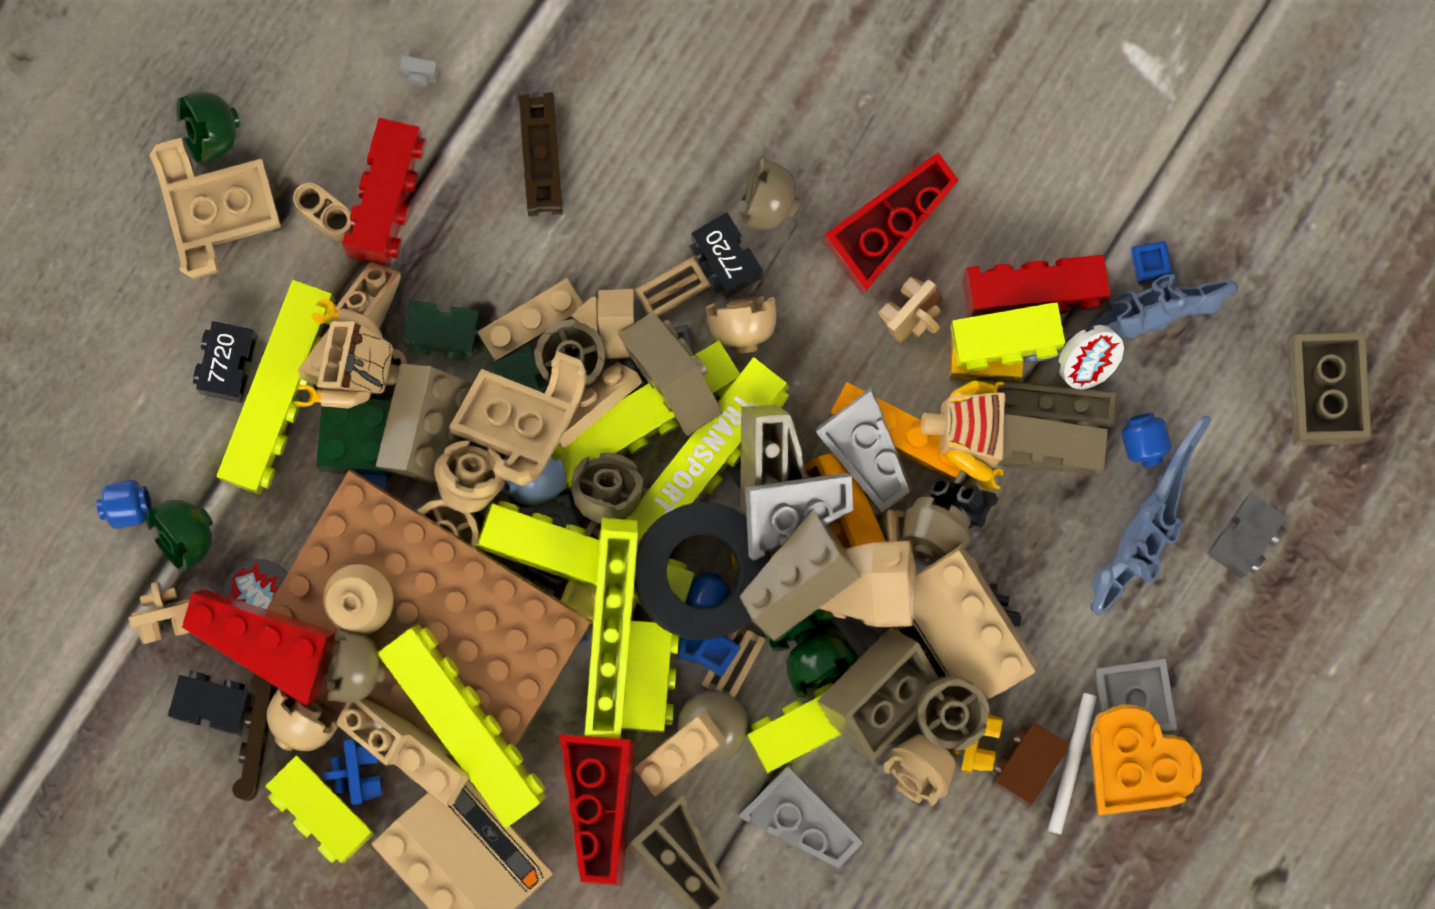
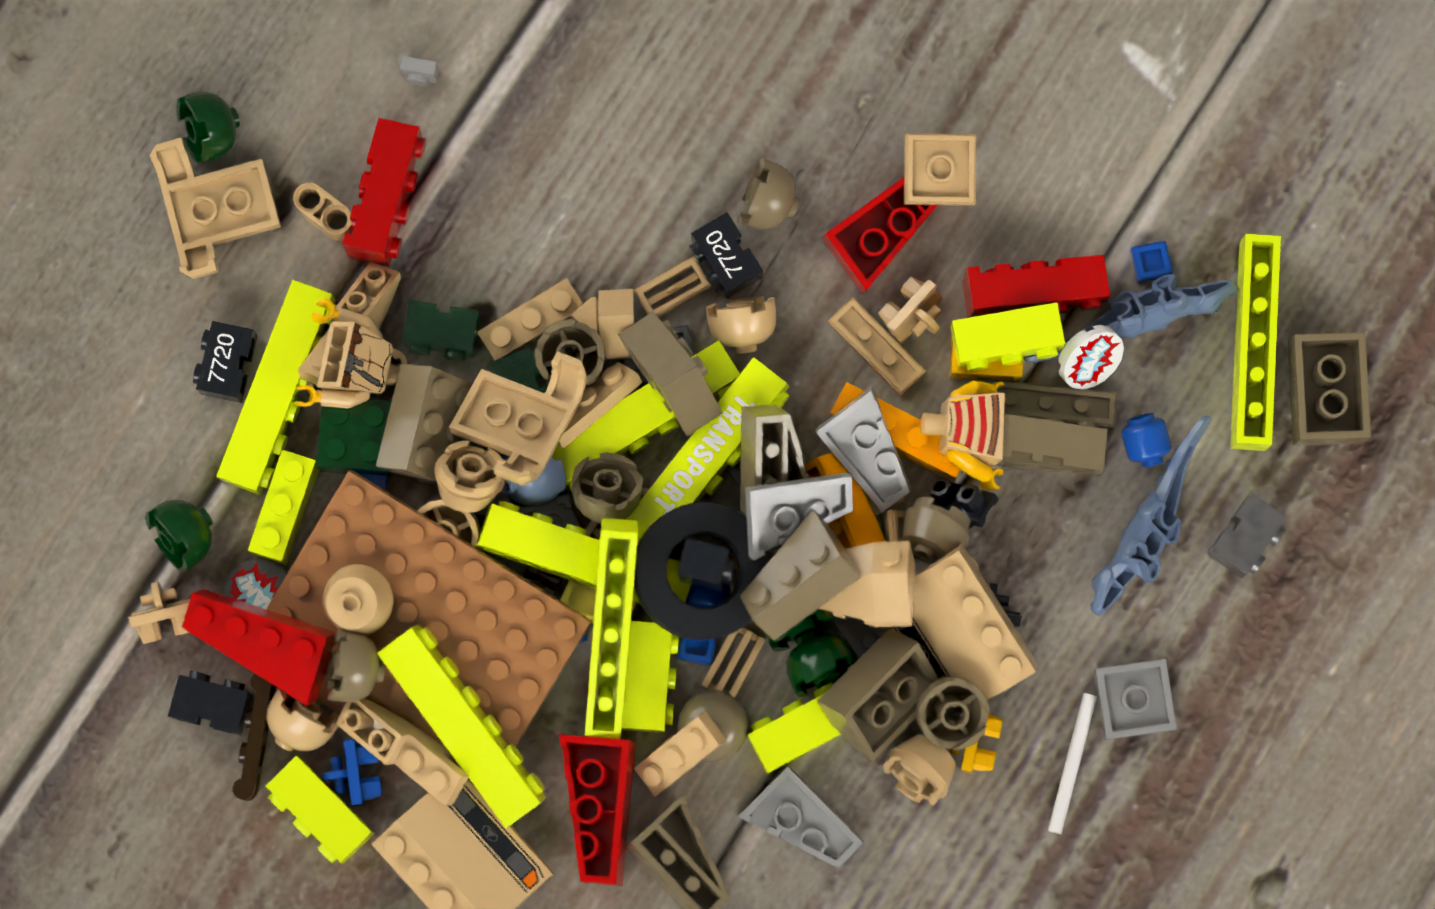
(124, 504): blue head -> none
(284, 507): none -> neon yellow brick
(540, 154): dark brown plate -> none
(706, 565): none -> black brick
(716, 654): blue tile -> none
(876, 347): none -> tan tile
(939, 169): none -> tan tile
(1030, 763): reddish brown brick -> none
(1138, 764): light orange plate -> none
(1255, 342): none -> neon yellow brick

